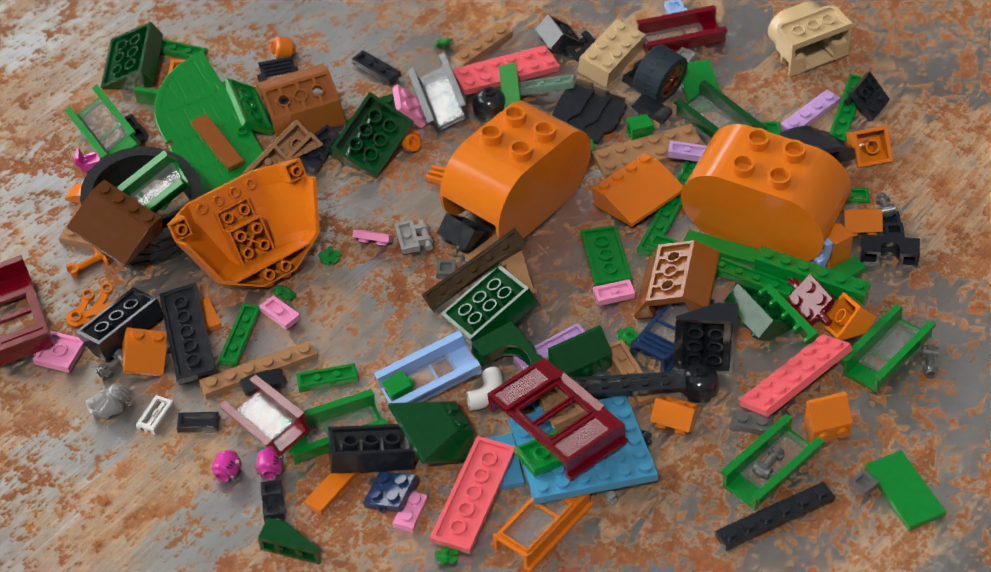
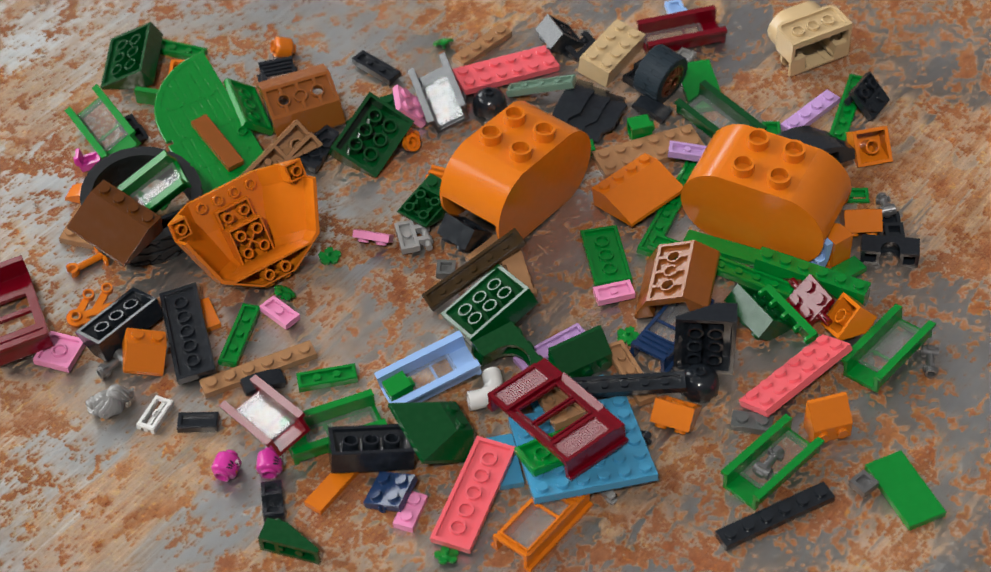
(424, 204): none -> dark green slope
(510, 83): green tile -> none

